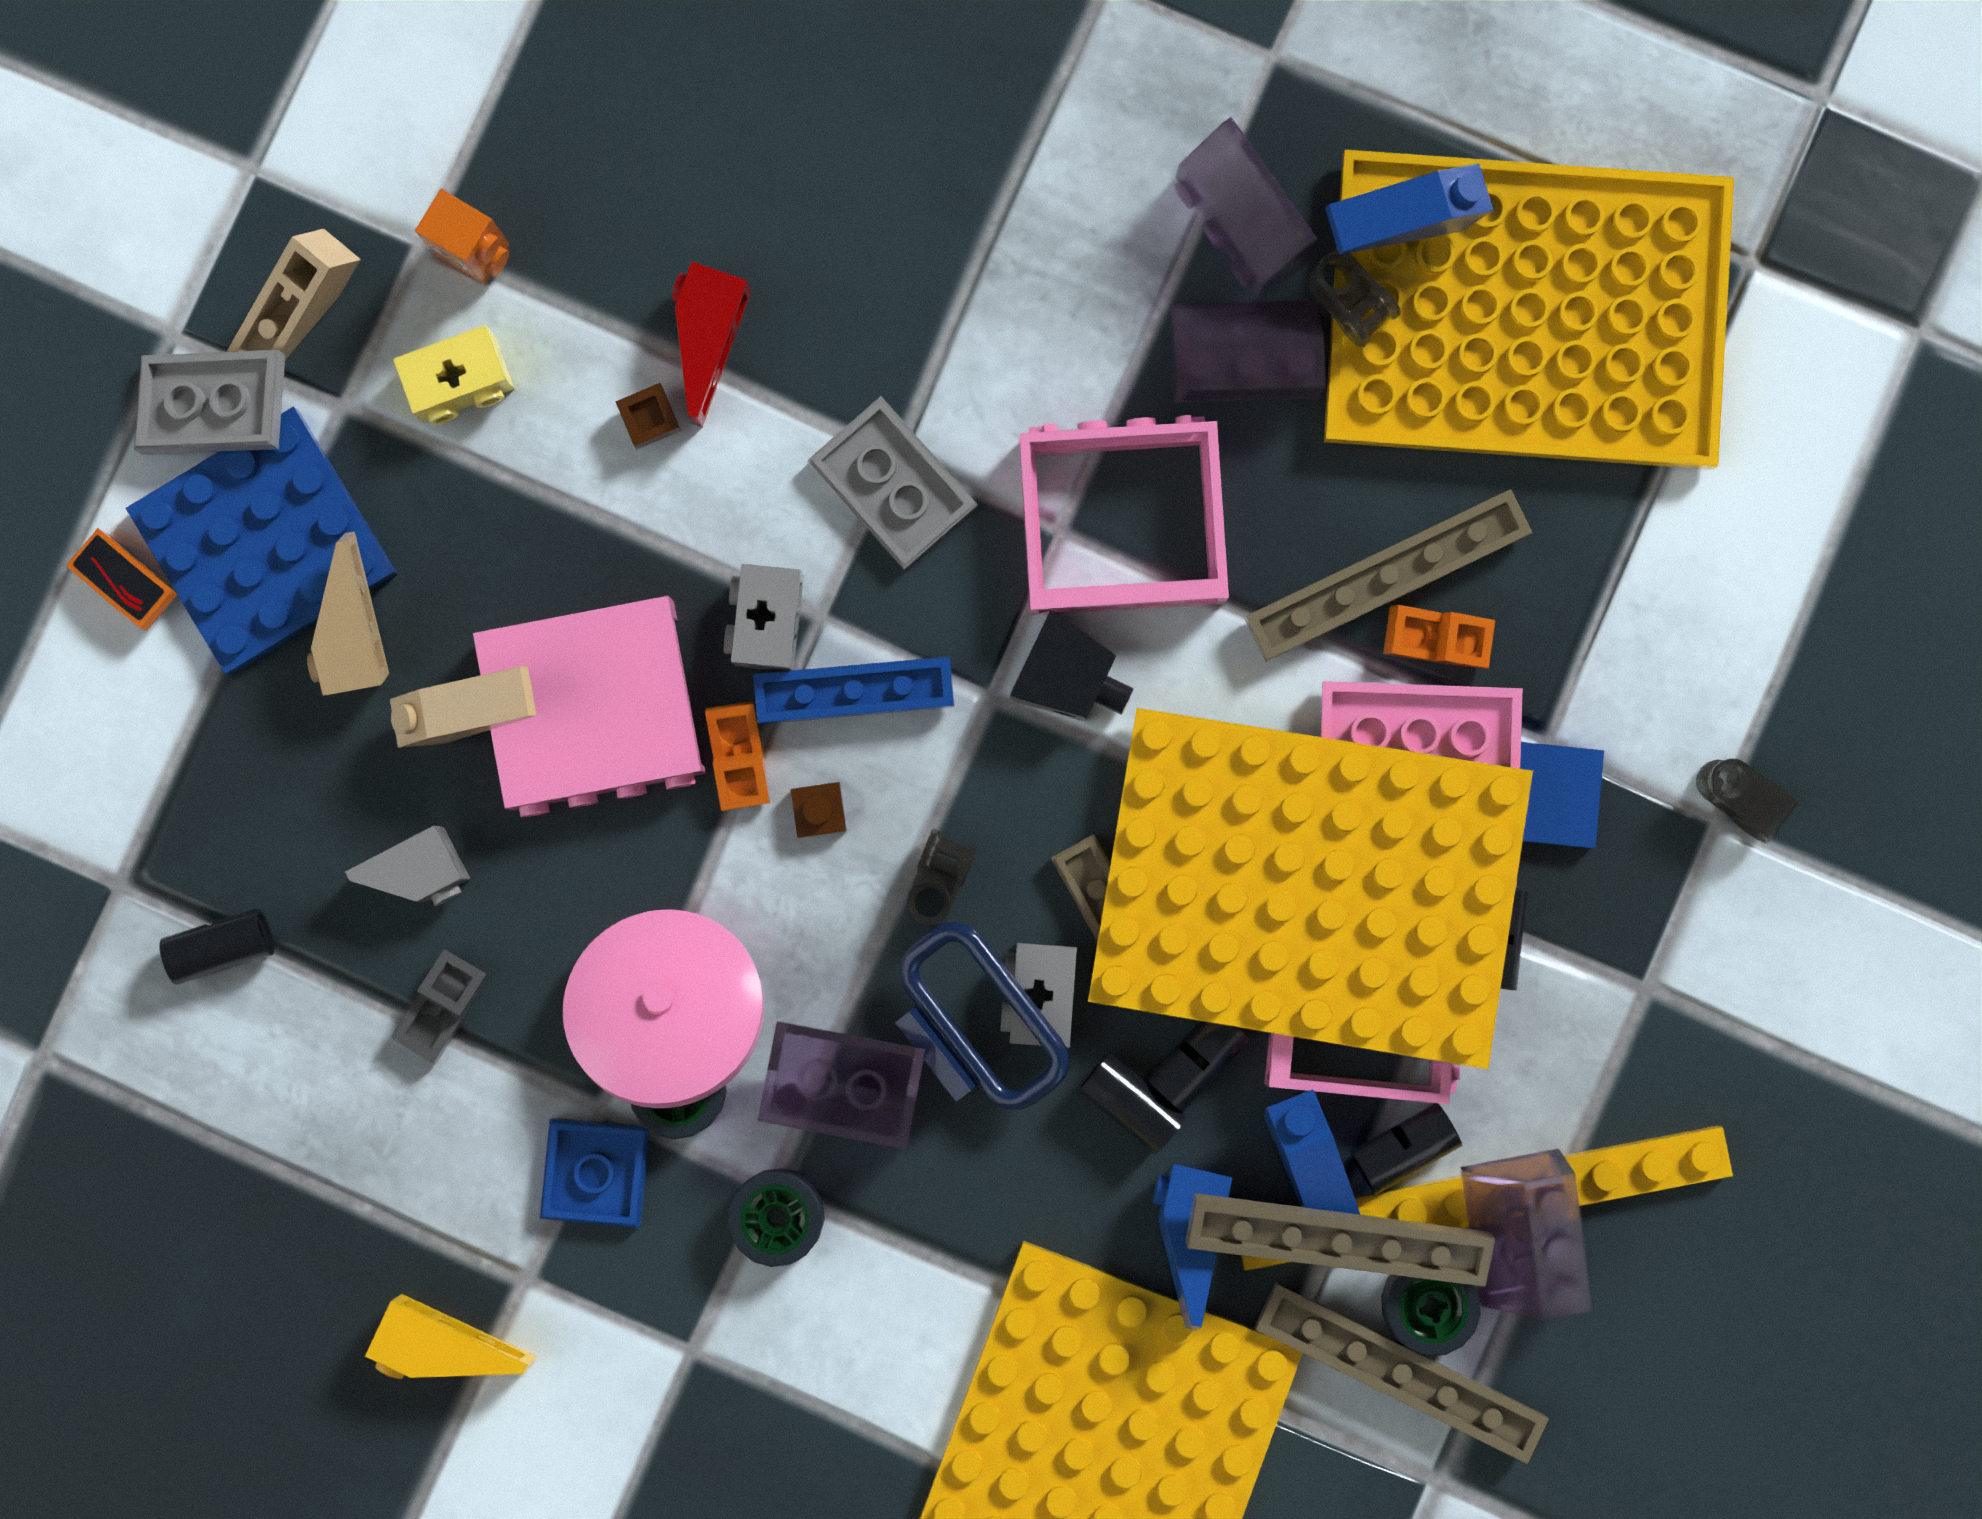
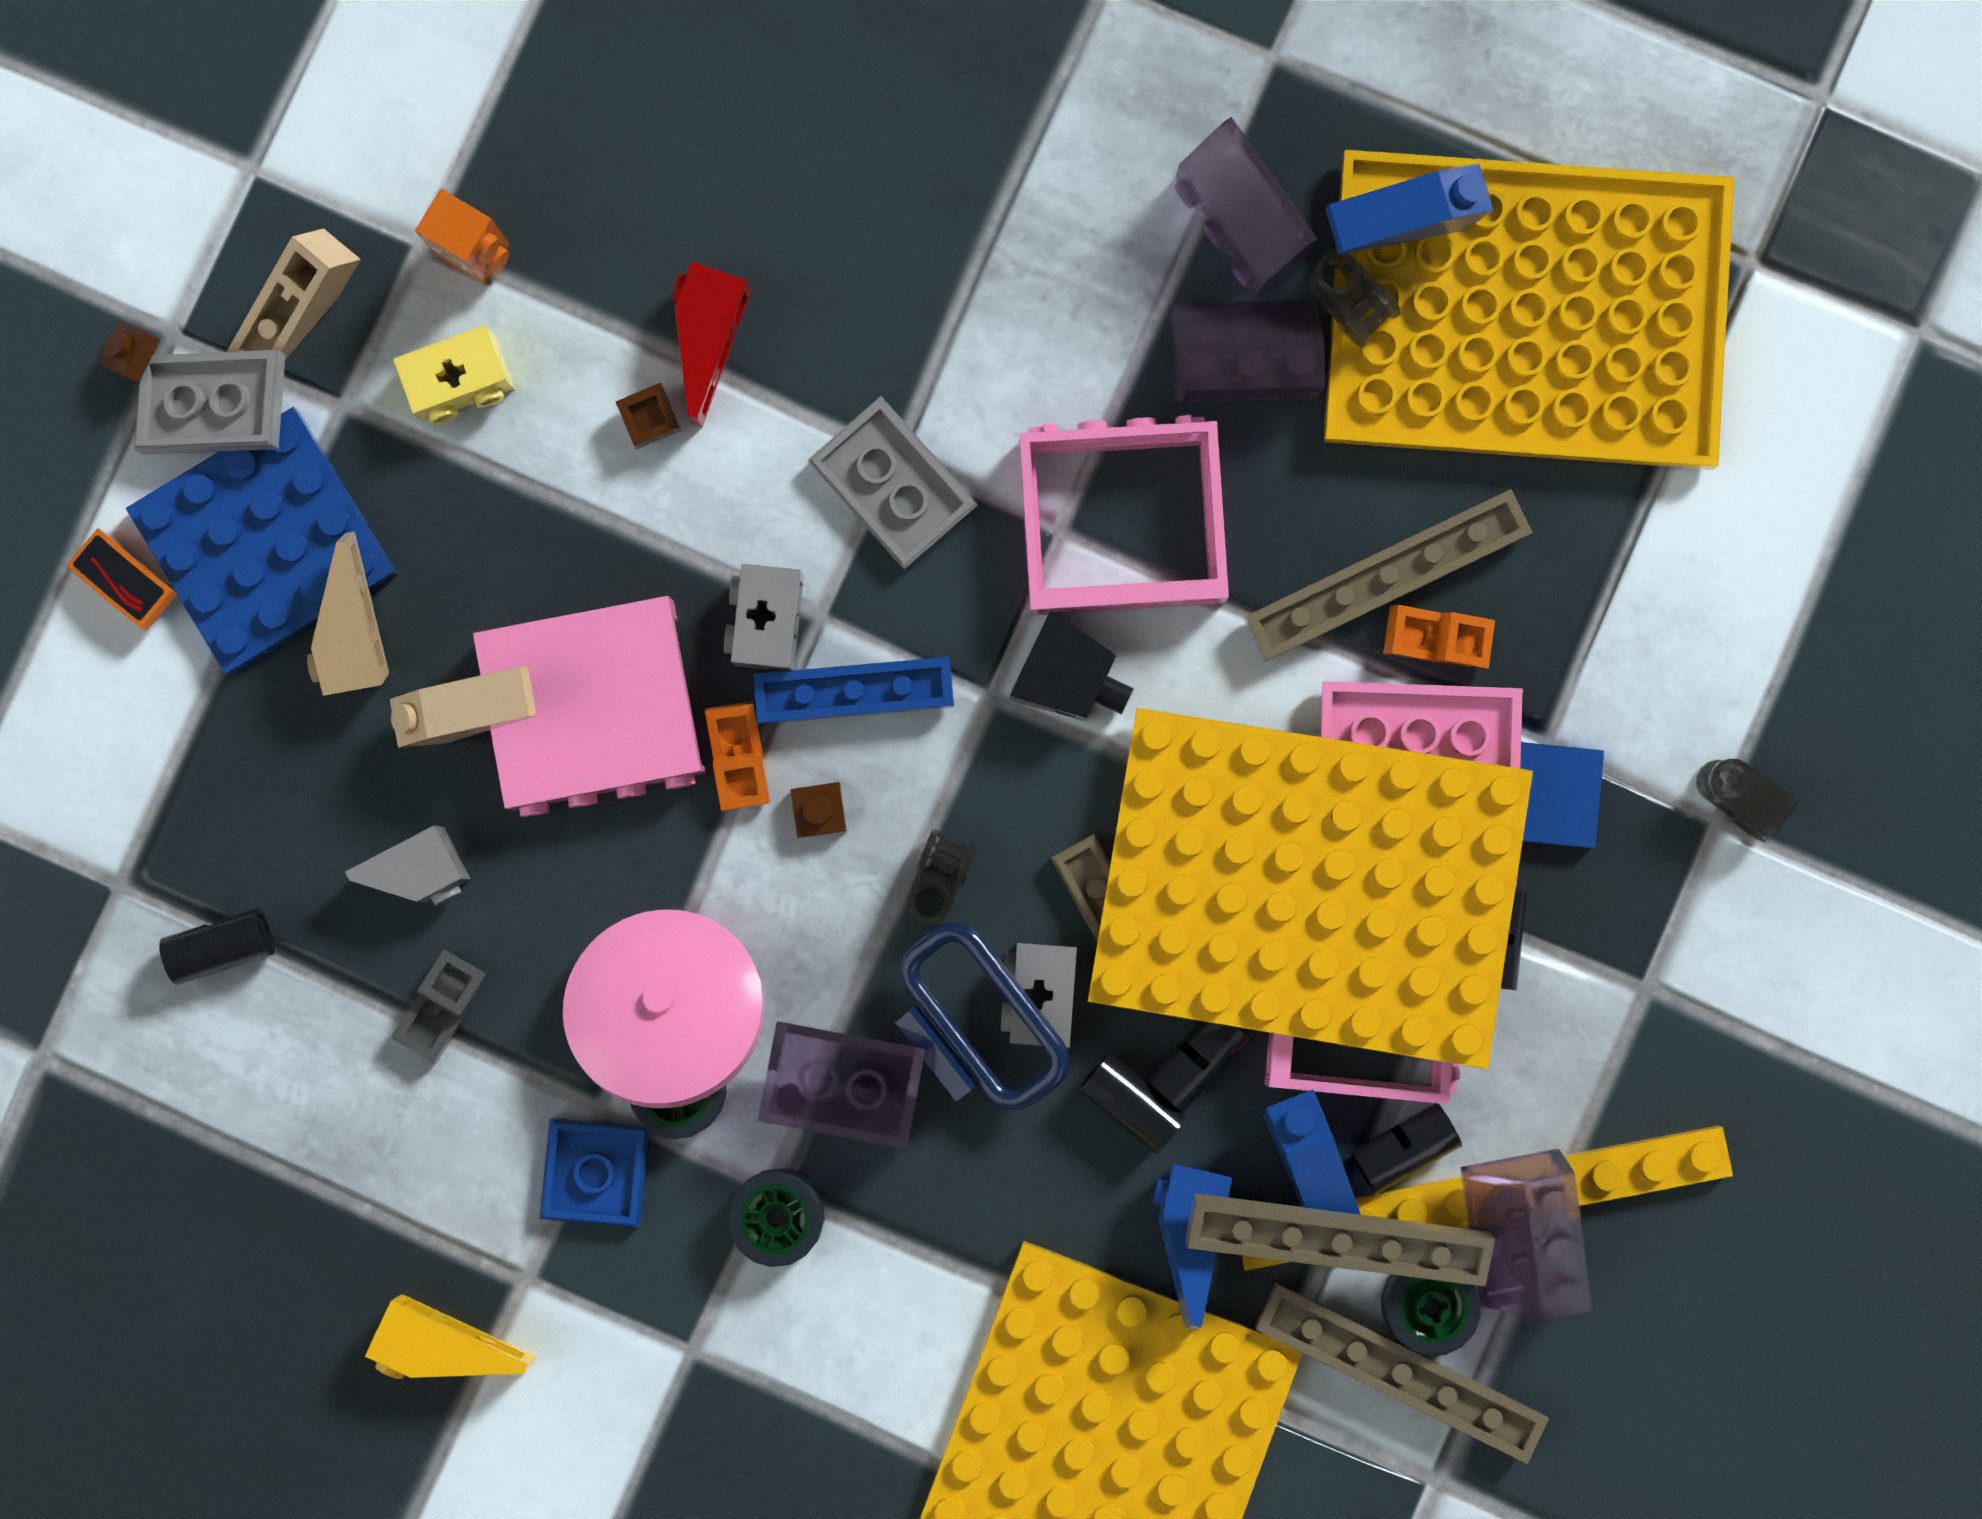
(128, 351): none -> reddish brown plate

